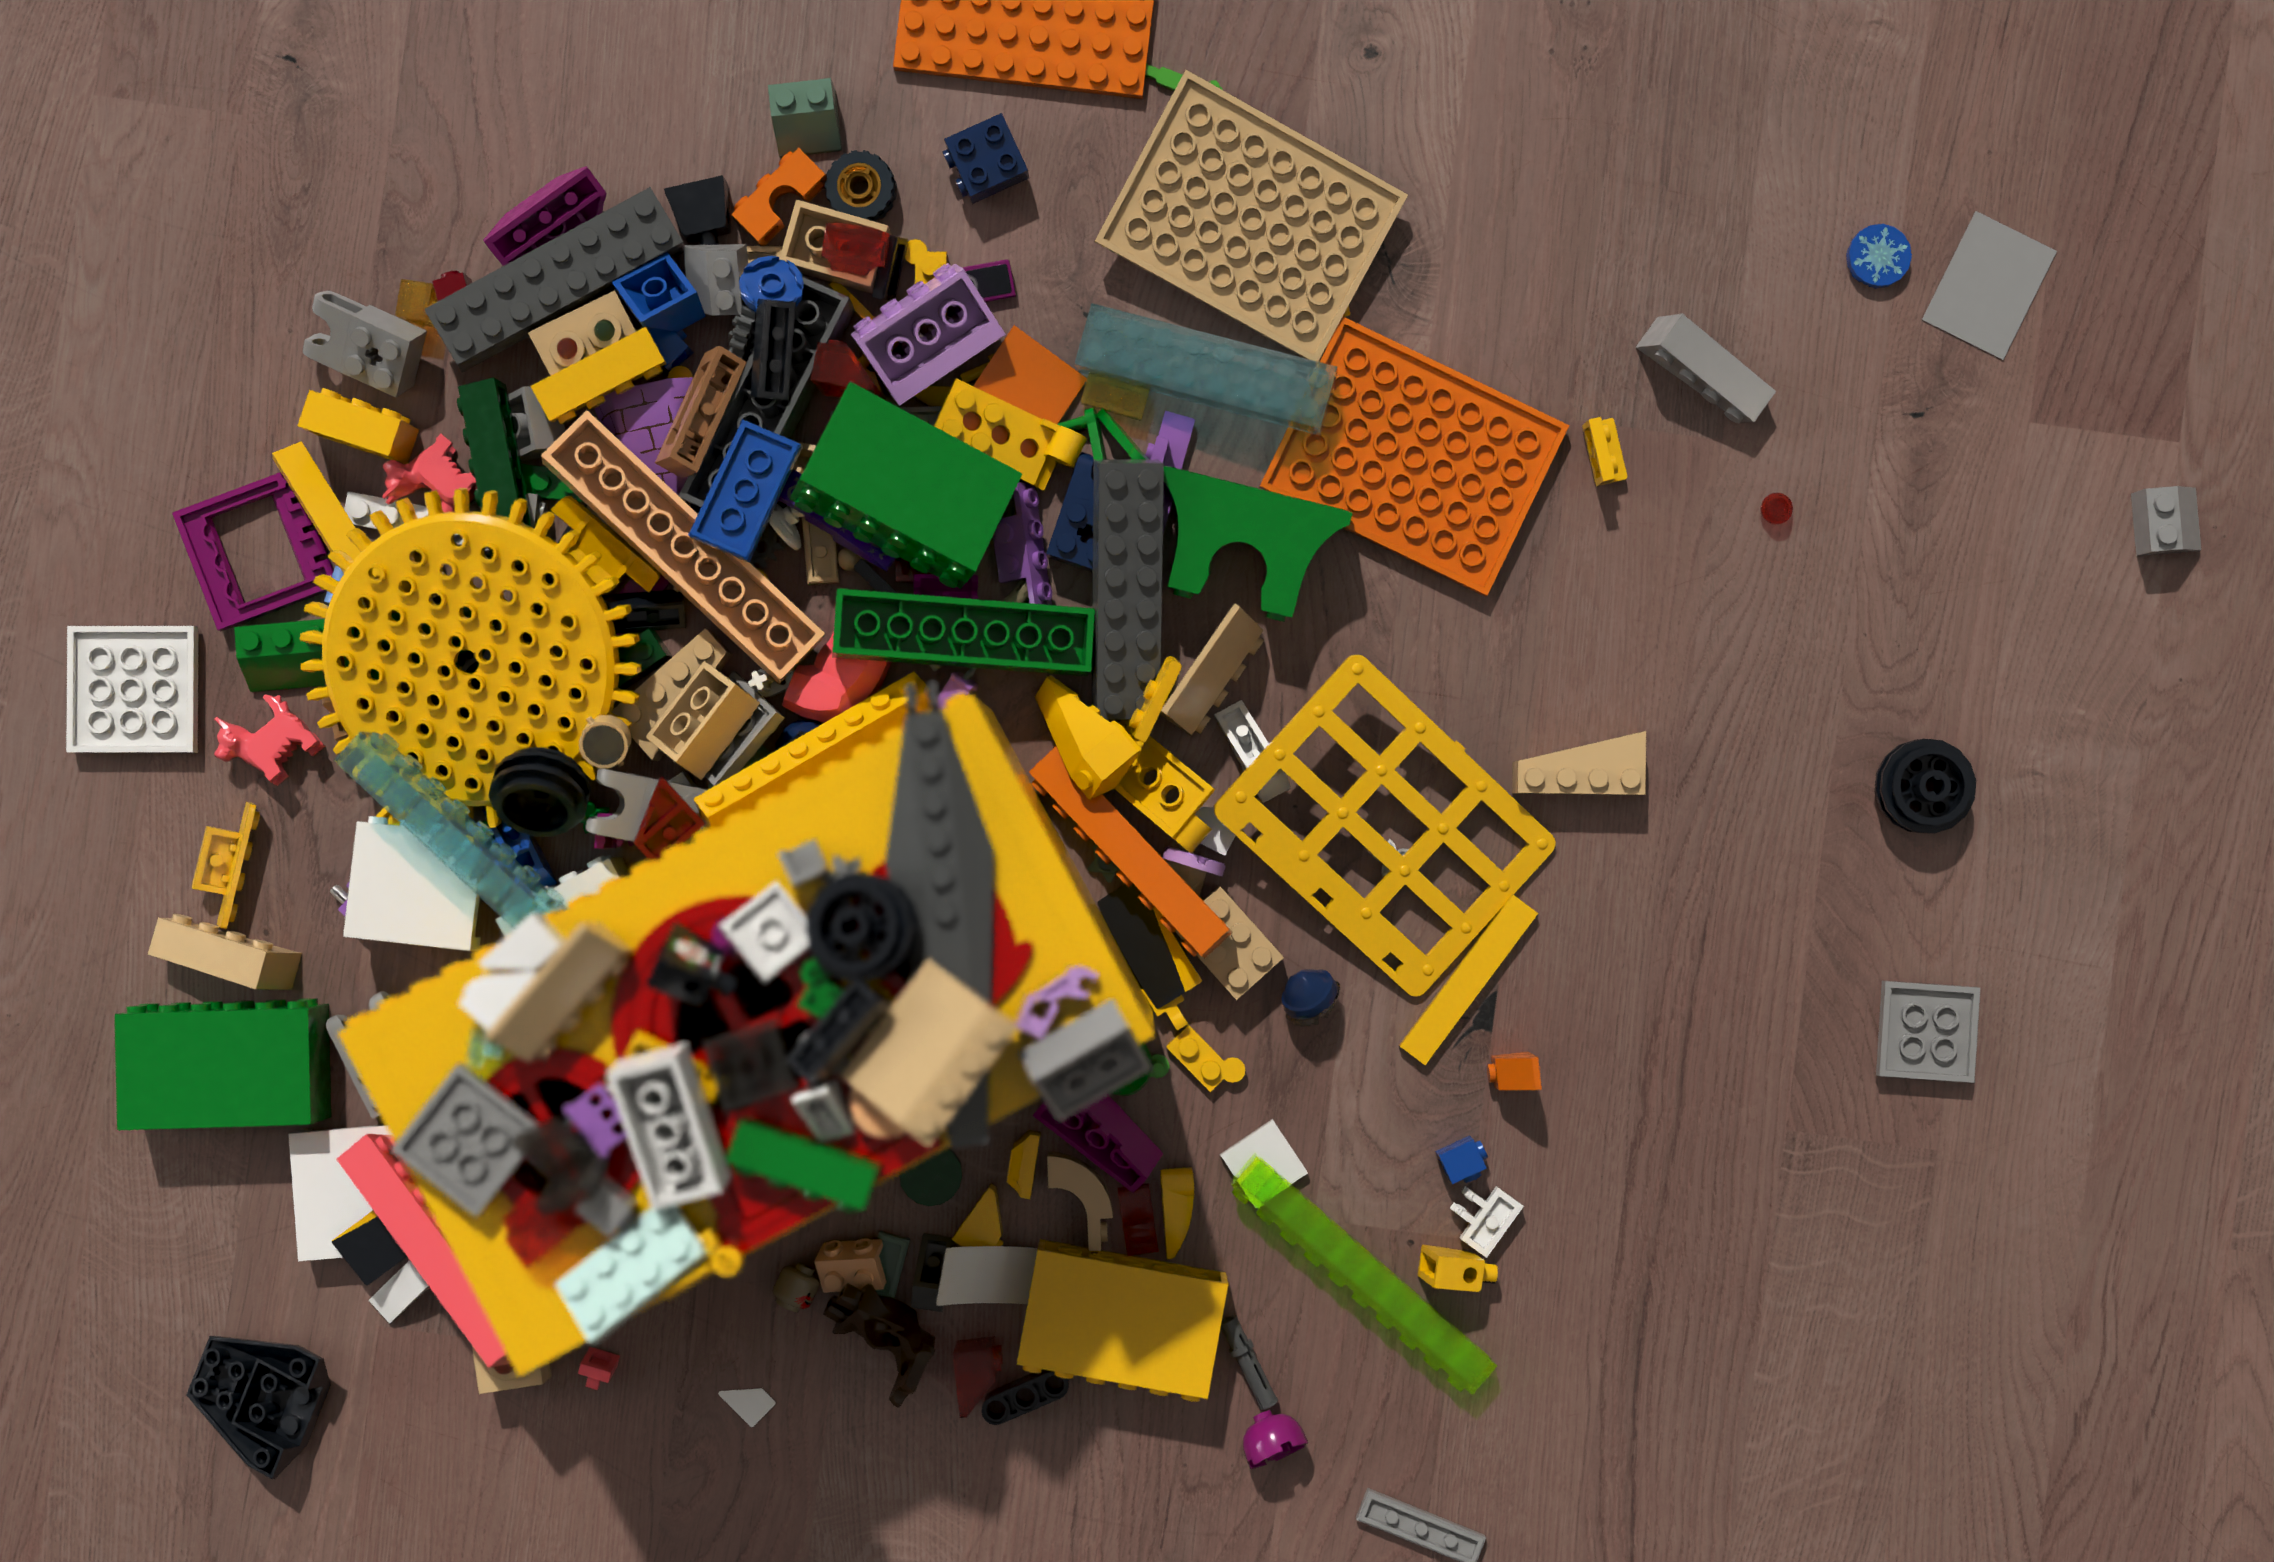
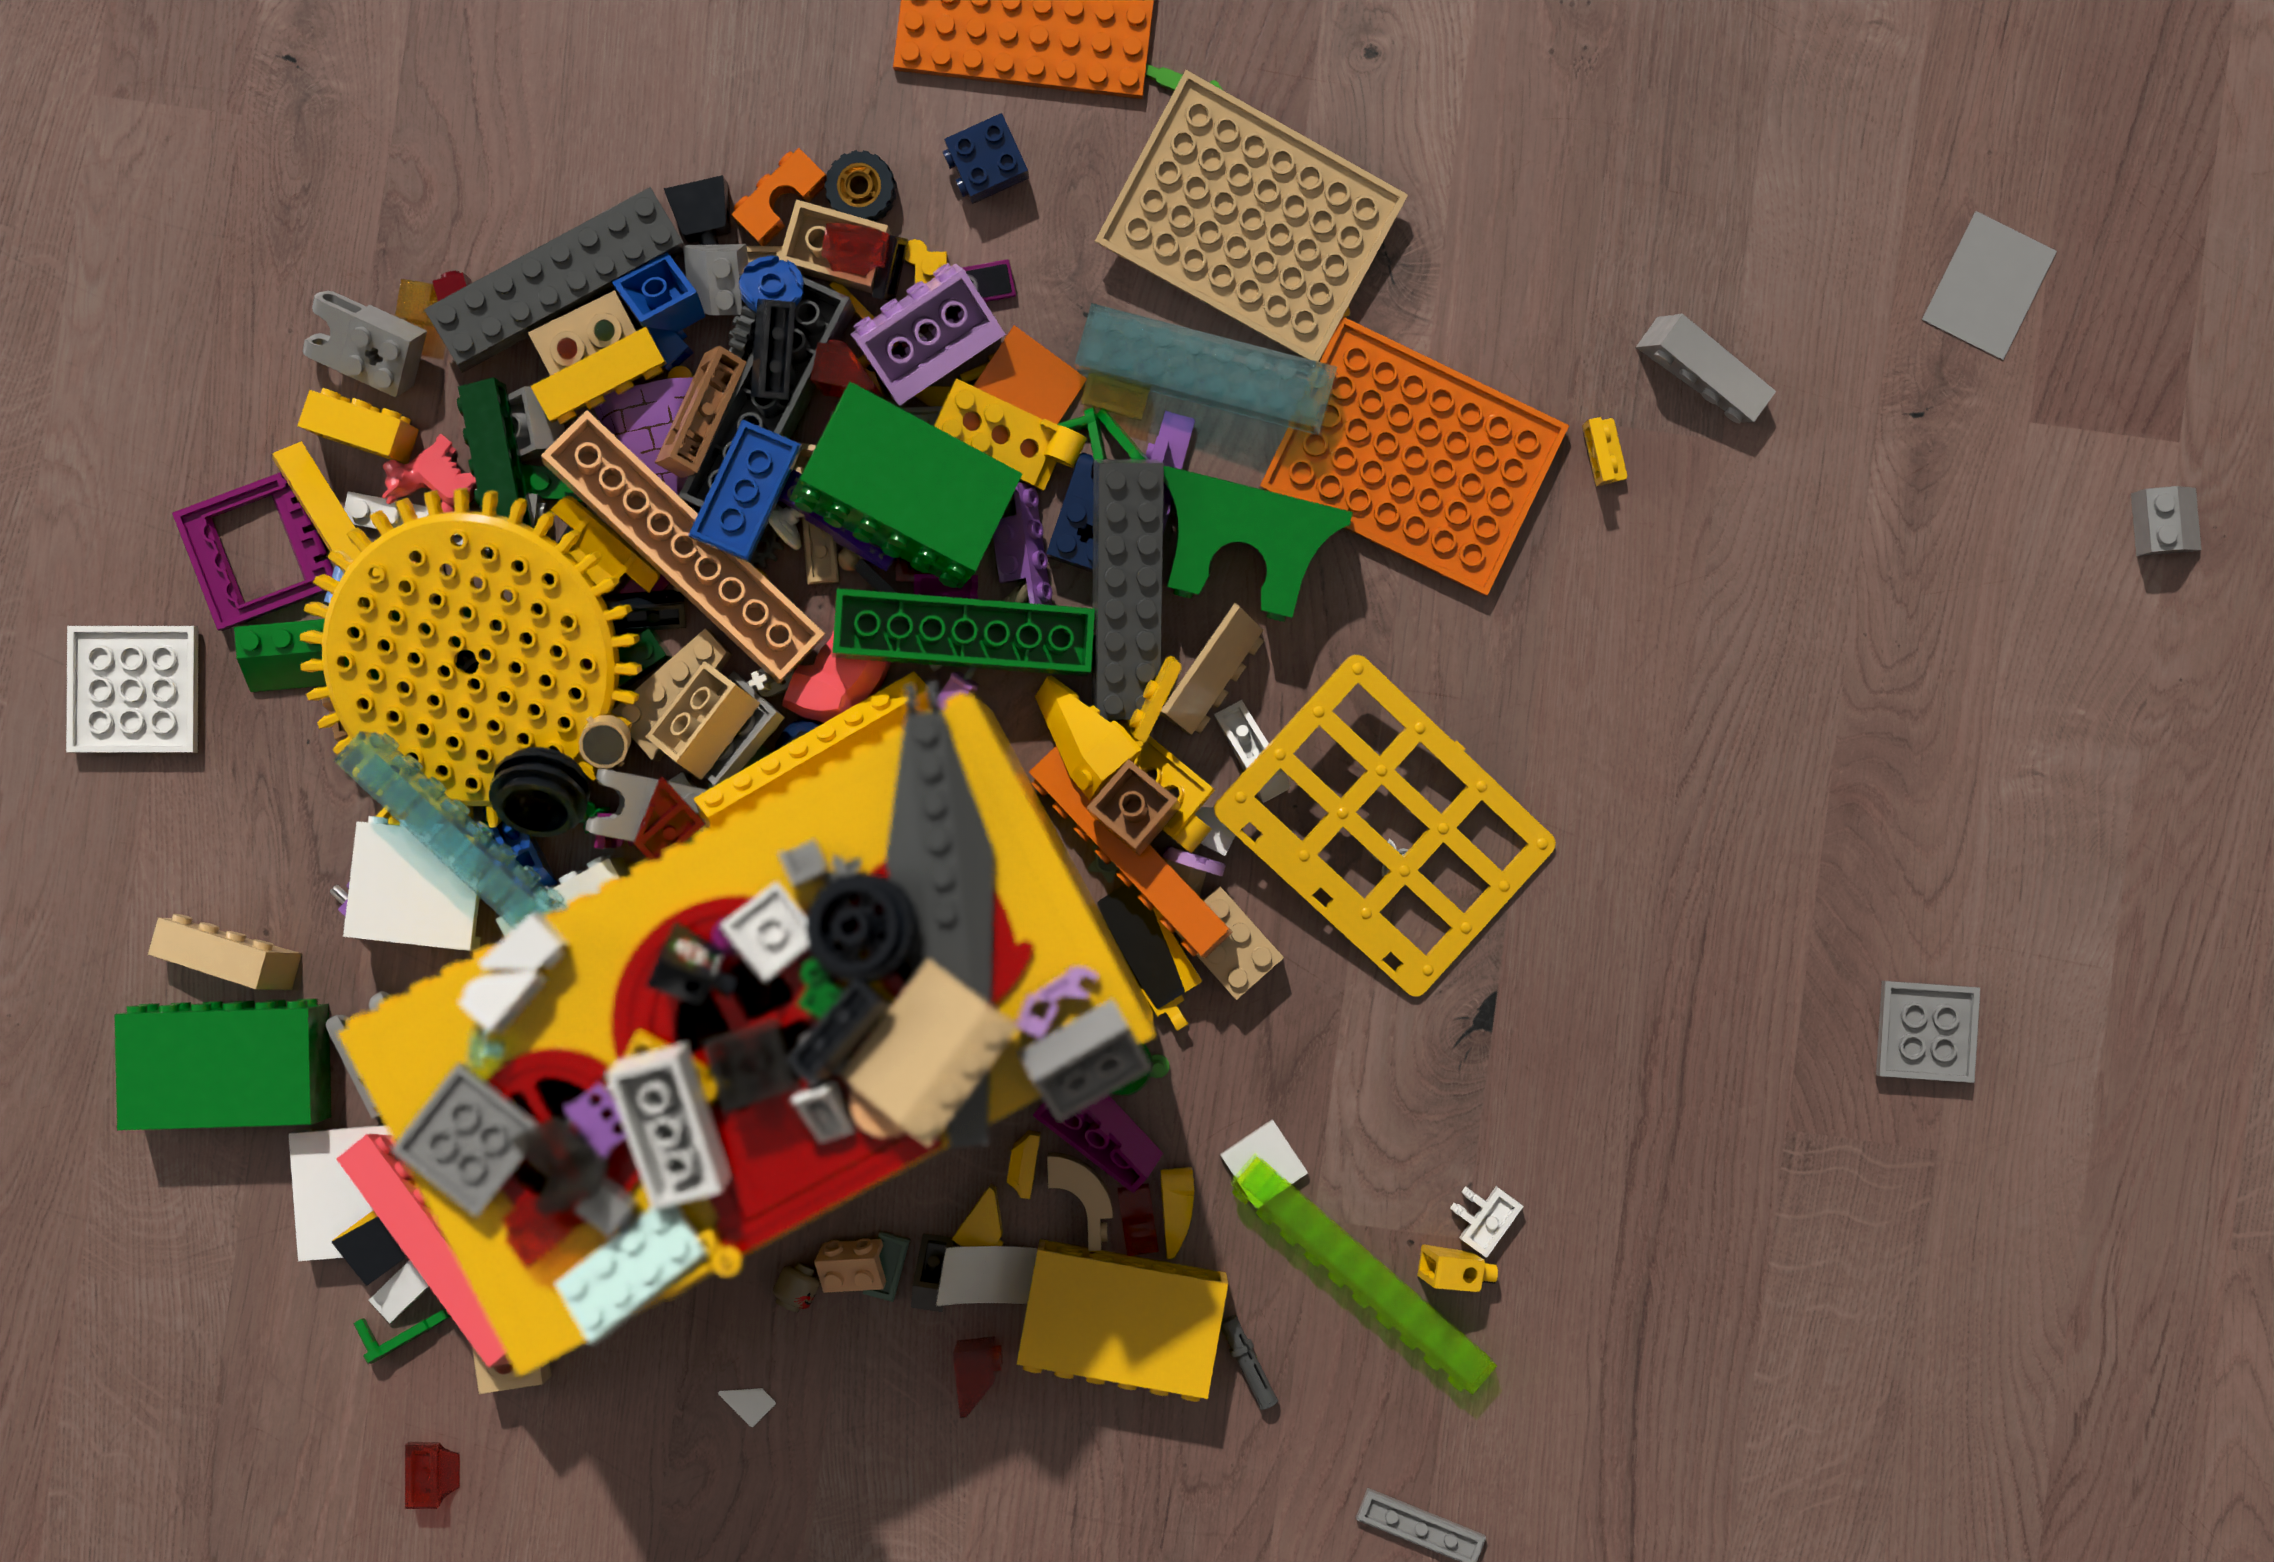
(222, 860): yellow bracket -> none
(260, 1398): black wedge -> none
(270, 744): coral animal -> none
(377, 1352): none -> green piece
(429, 1474): none -> clear red slope
(546, 215): magenta wedge -> none
(560, 992): tan slope -> none
(598, 1367): coral tile -> none
(802, 1164): green brick -> none
(805, 116): sand green slope -> none
(874, 1320): dark brown hips -> none
(933, 1179): dark green tile -> none
(1014, 1405): black beam -> none
(1134, 807): none -> medium nougat brick
(1203, 1060): yellow hinge -> none
(1272, 1438): magenta cylinder -> none
(1309, 996): dark blue hair -> none
(1463, 1160): blue brick -> none
(1468, 979): yellow tile -> none
(1515, 1071): orange slope -> none
(1597, 768): tan wedge -> none
(1776, 508): clear red plate -> none
(1879, 255): blue tile -> none
(1953, 786): black wheel -> none

